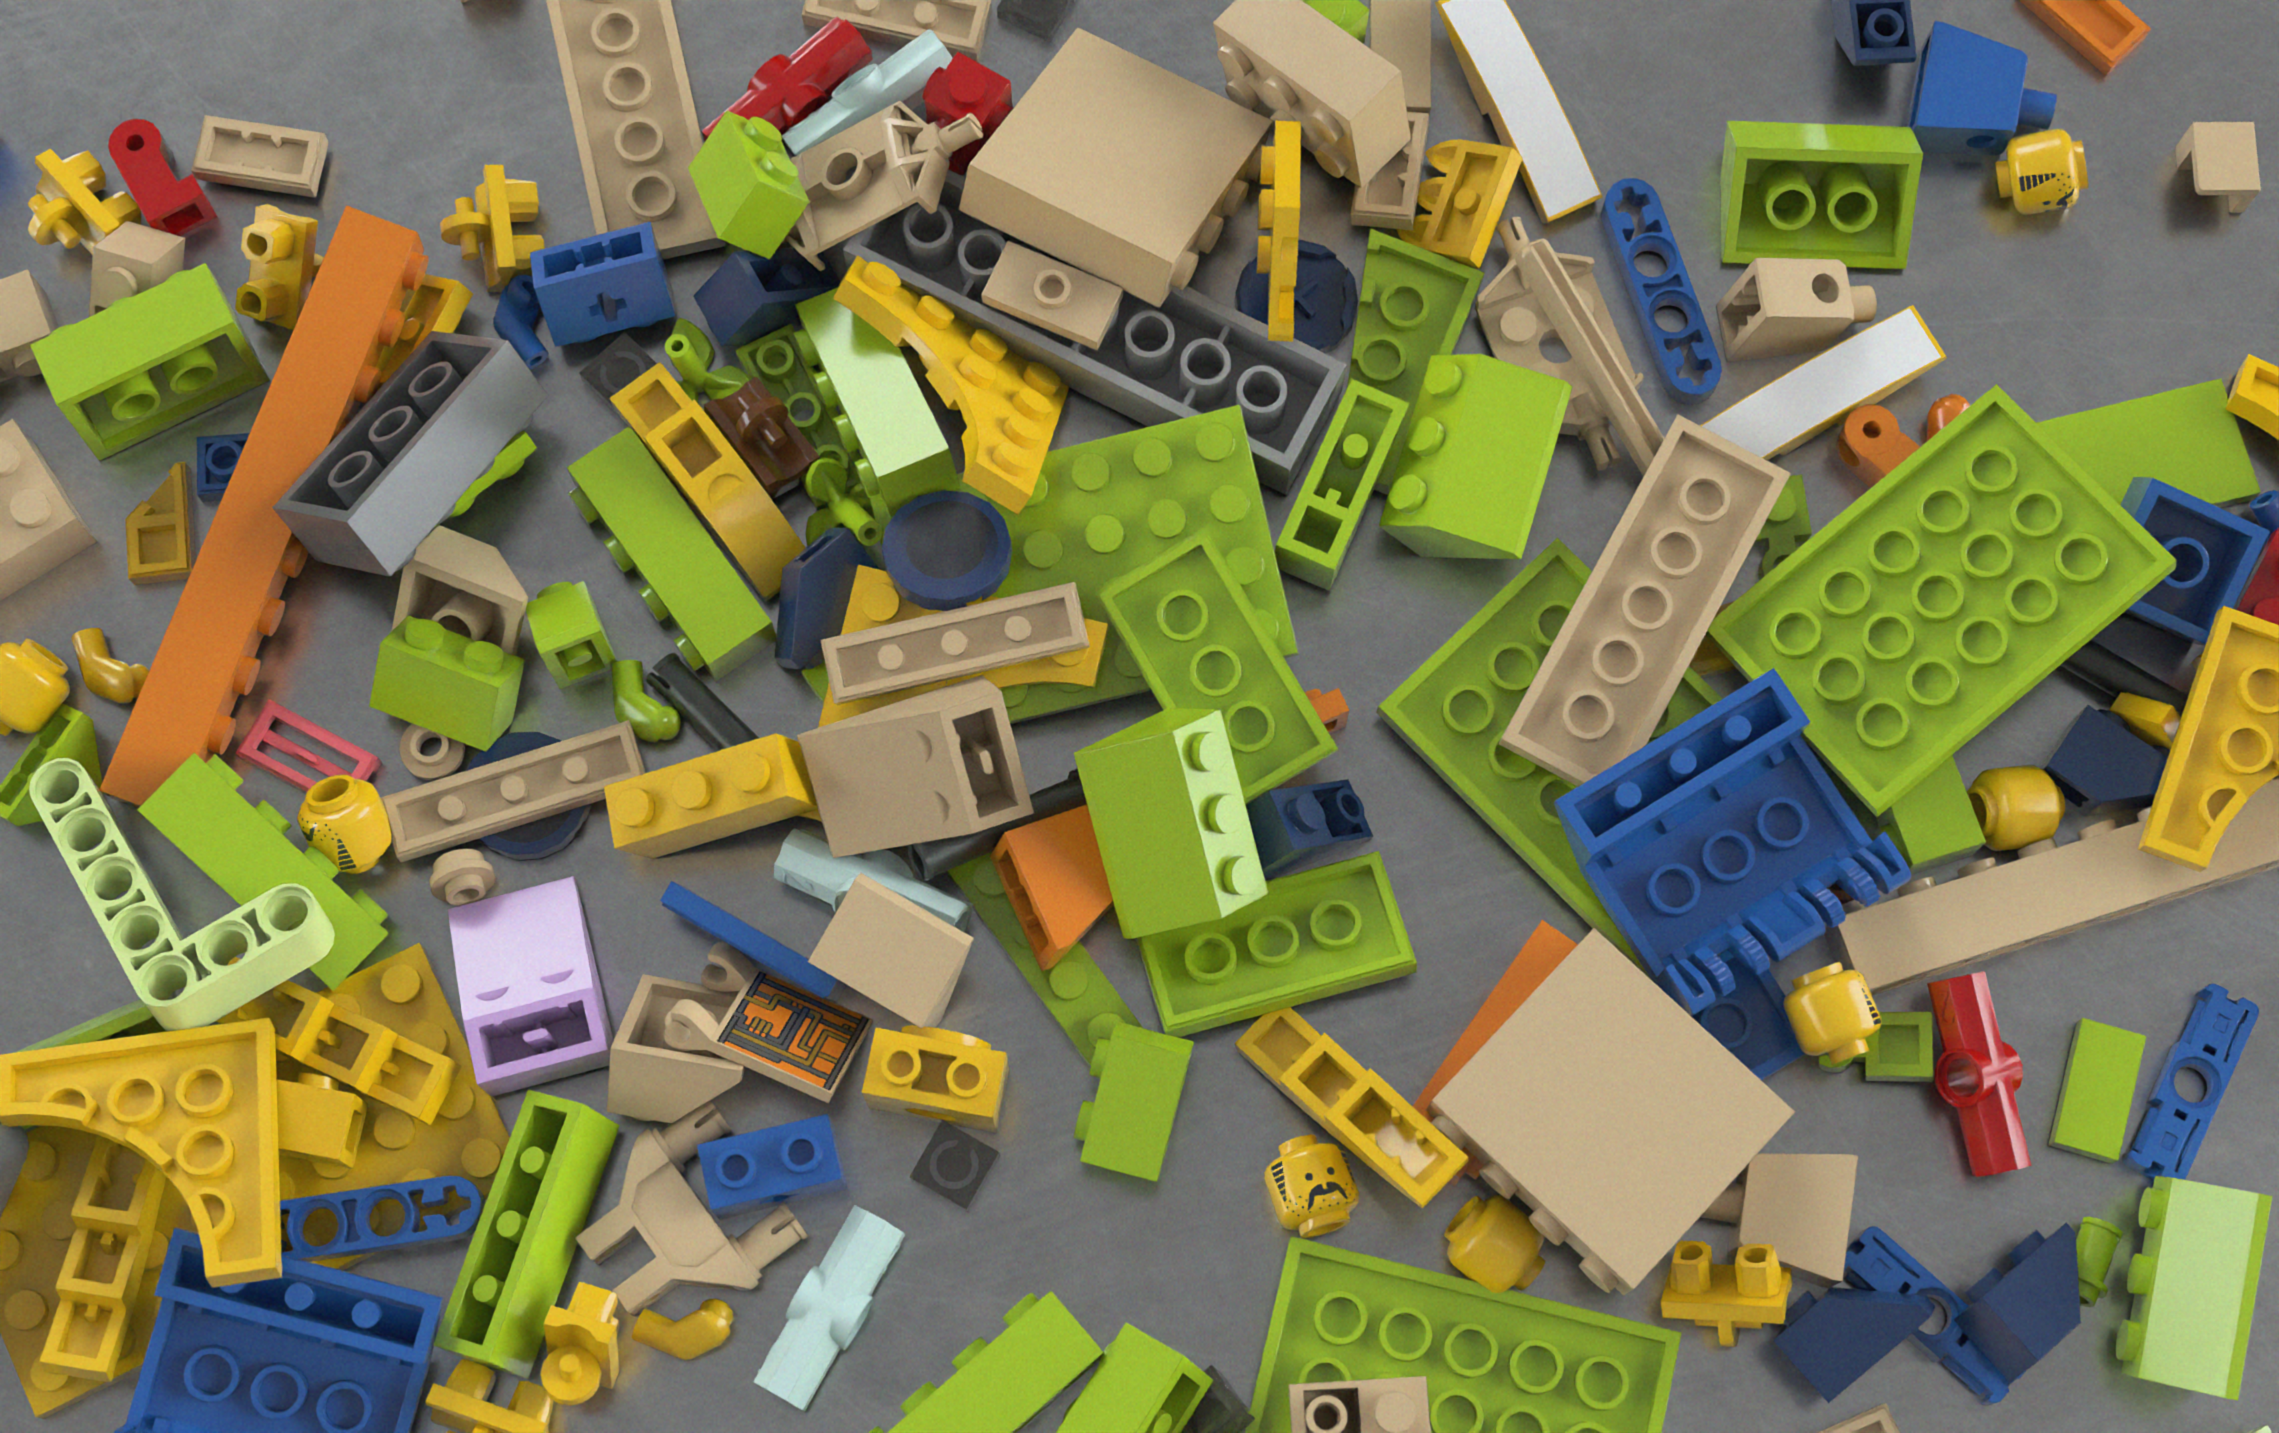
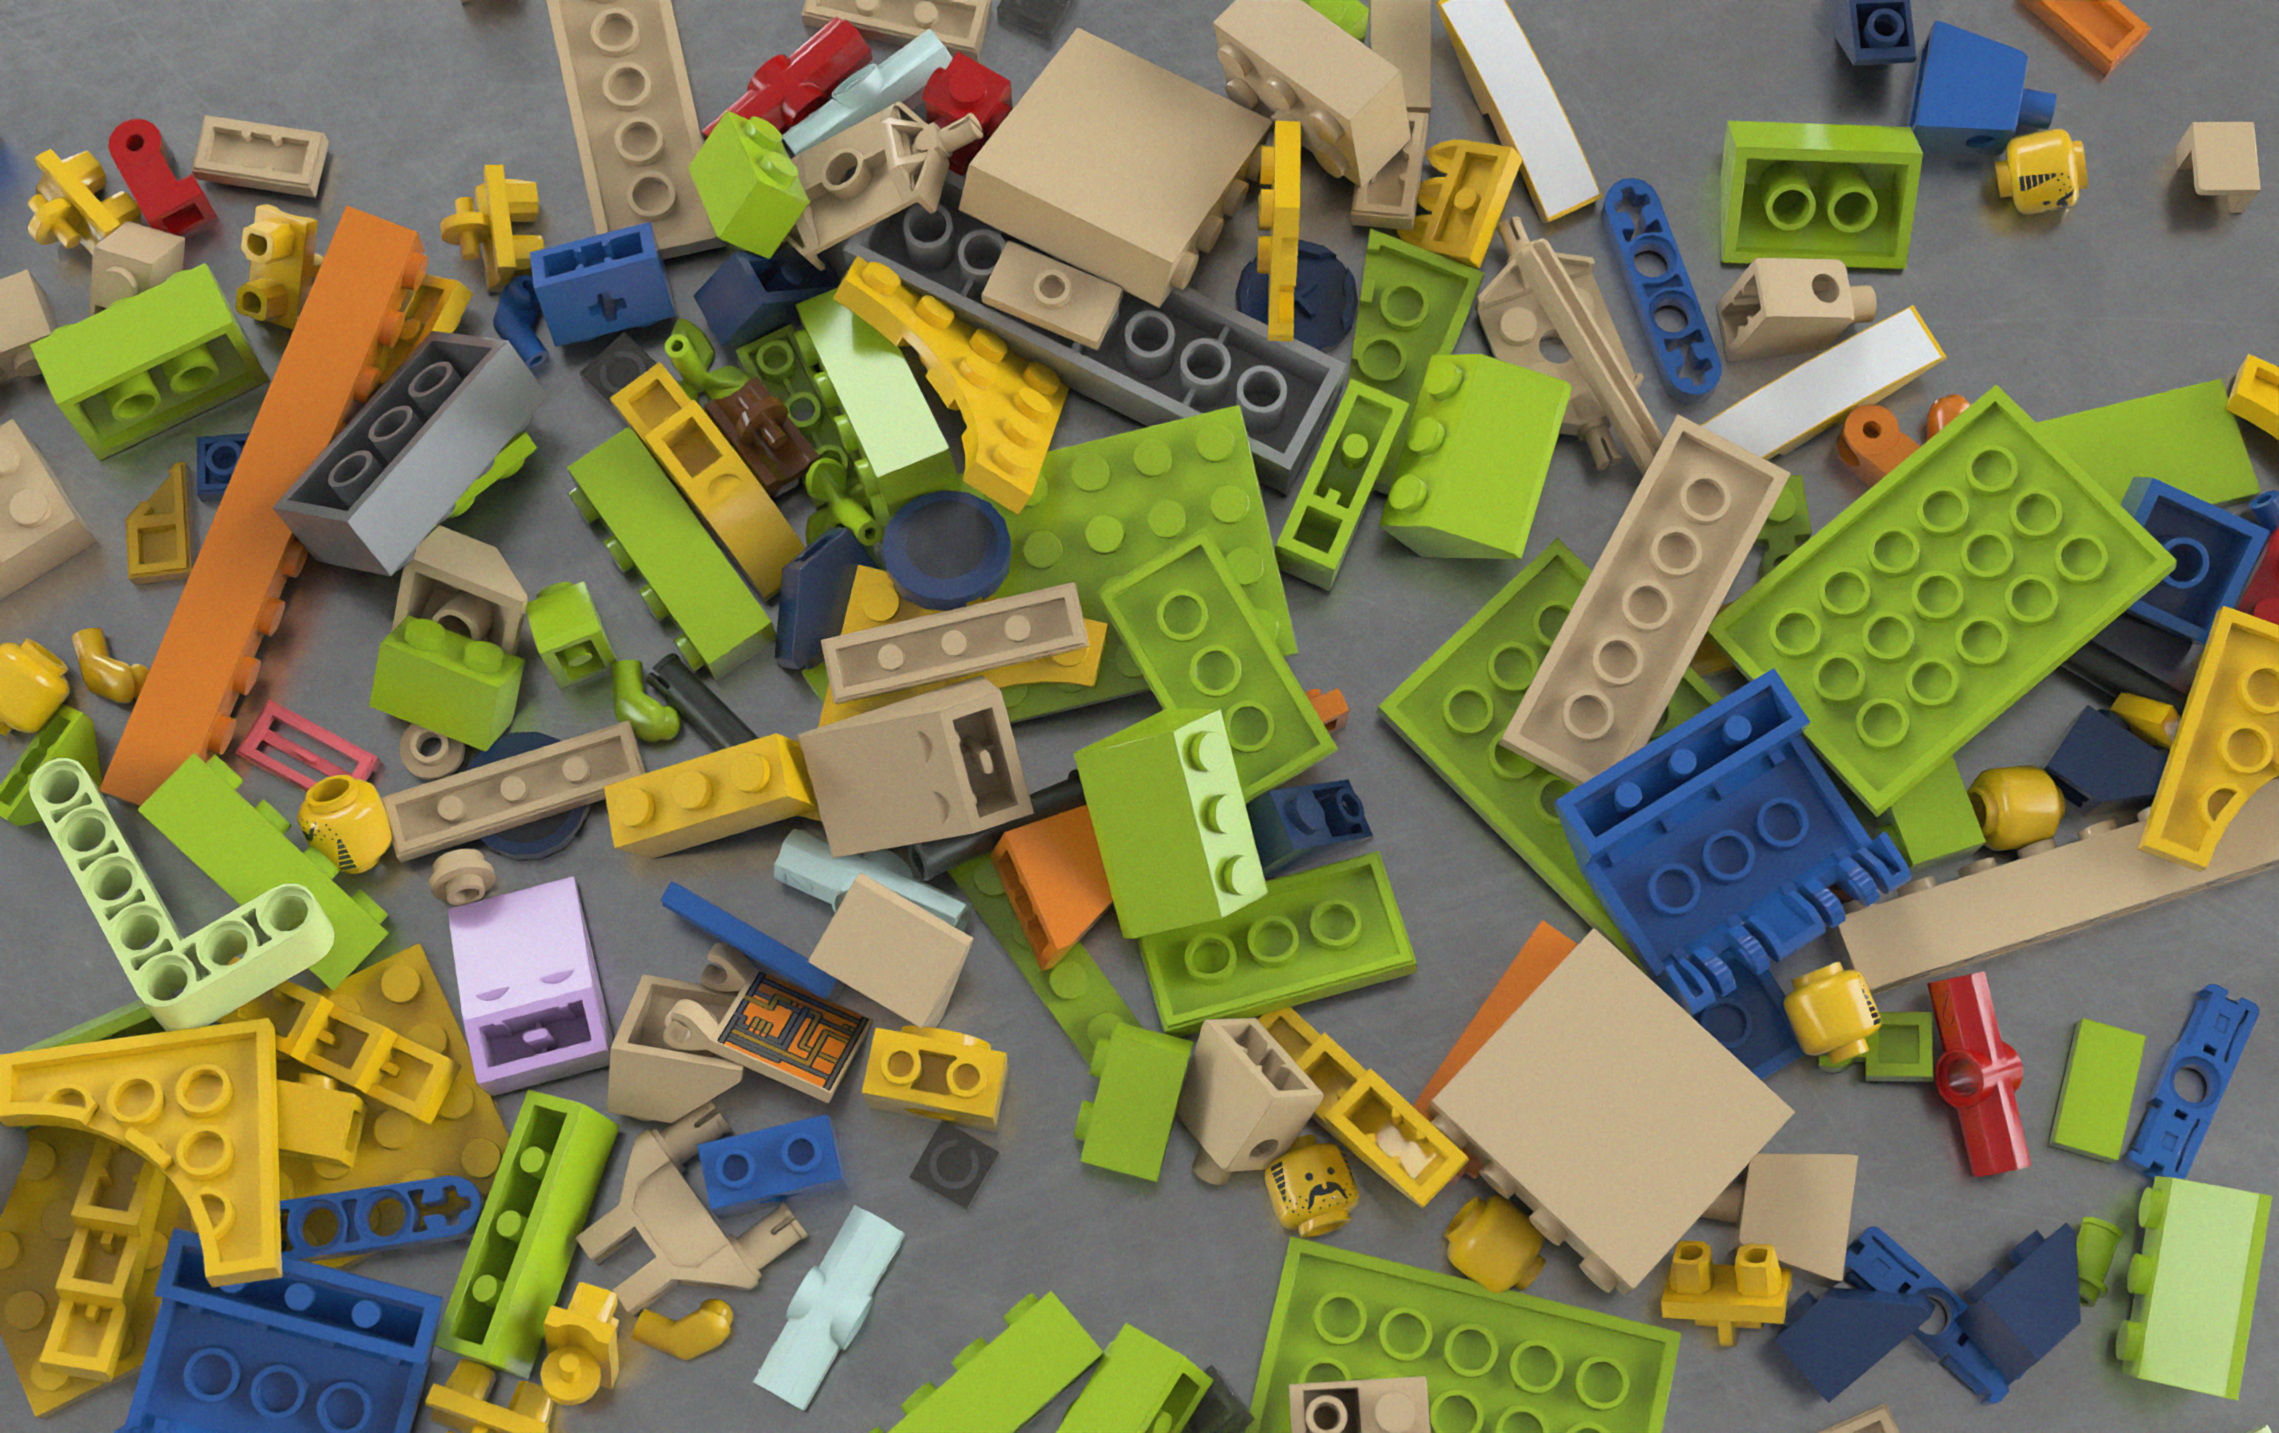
(1243, 1099): none -> tan torso

